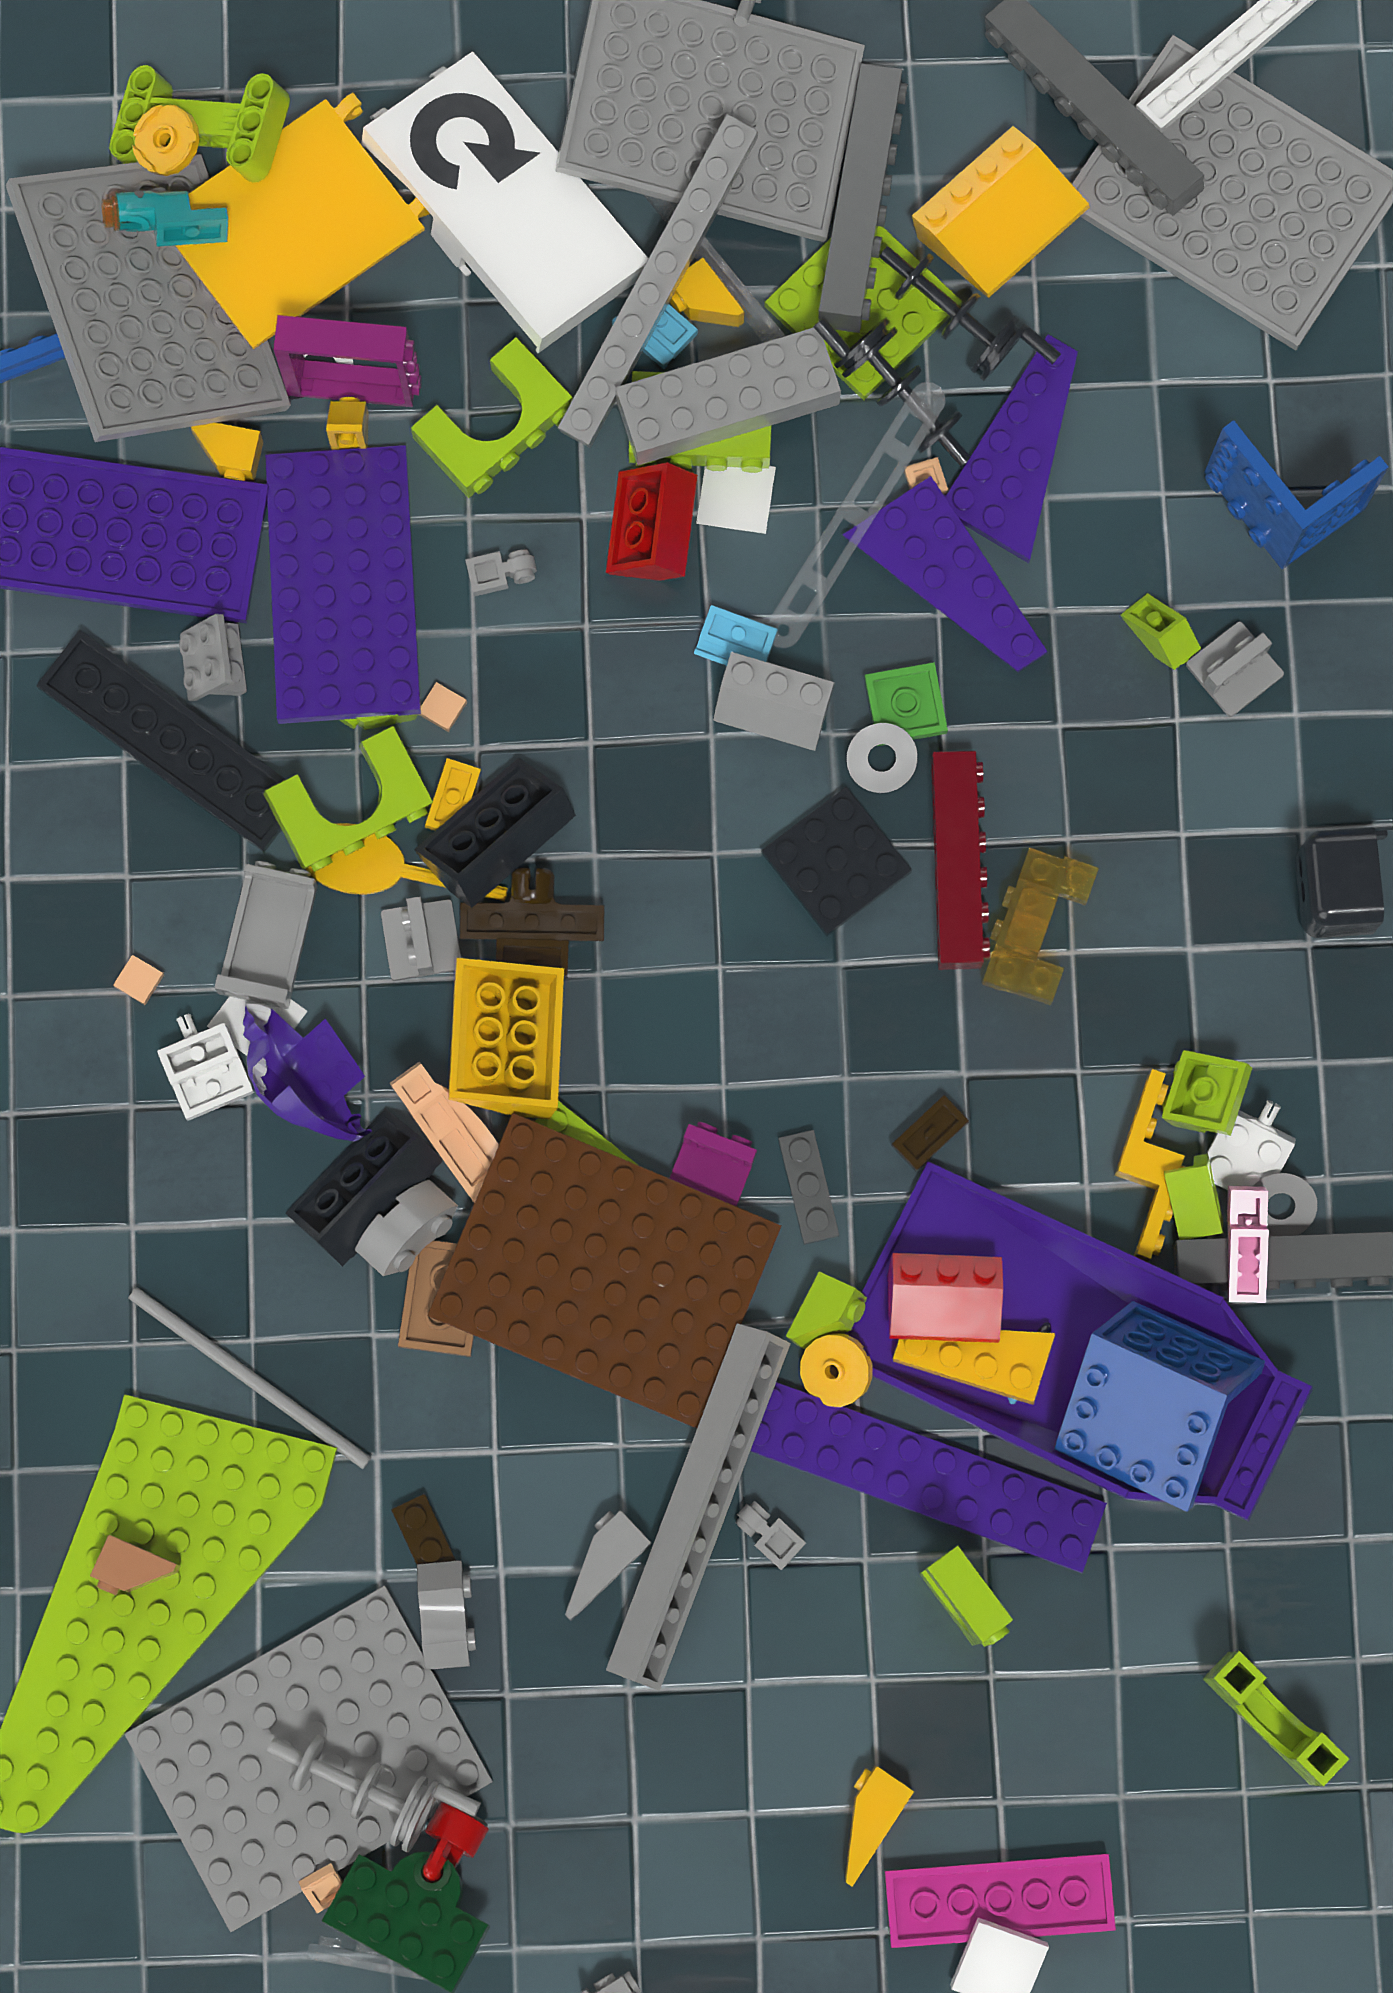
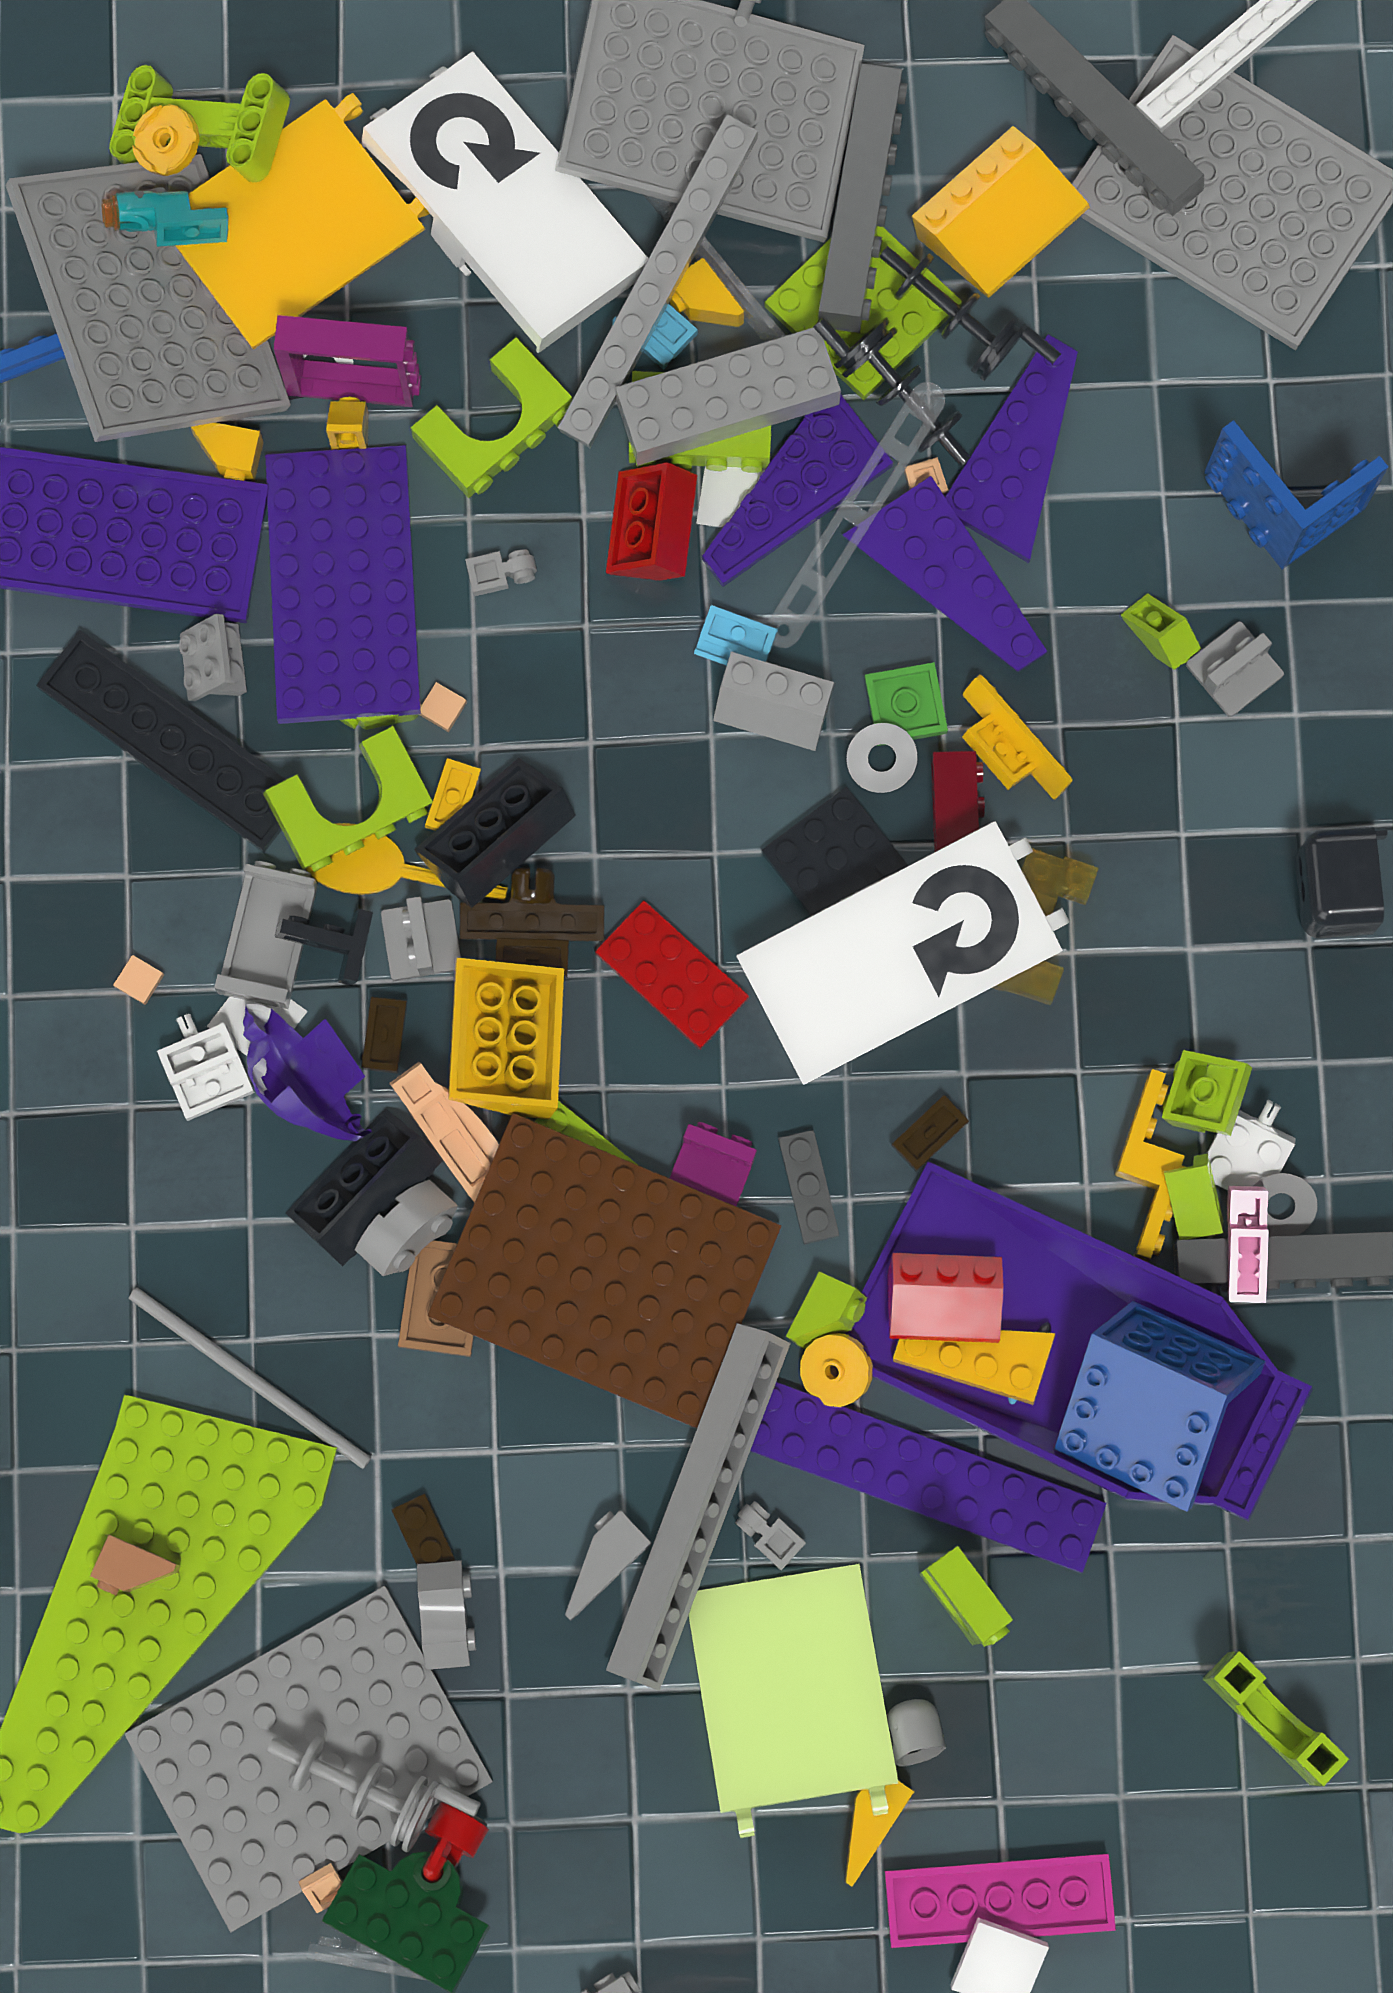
(332, 939): none -> black bracket
(384, 1035): none -> dark brown plate
(672, 975): none -> red plate
(791, 1691): none -> yellowish green flag
(796, 489): none -> dark purple wing
(901, 951): none -> white piece
(915, 1727): none -> light grey helmet
(1008, 743): none -> yellow bracket

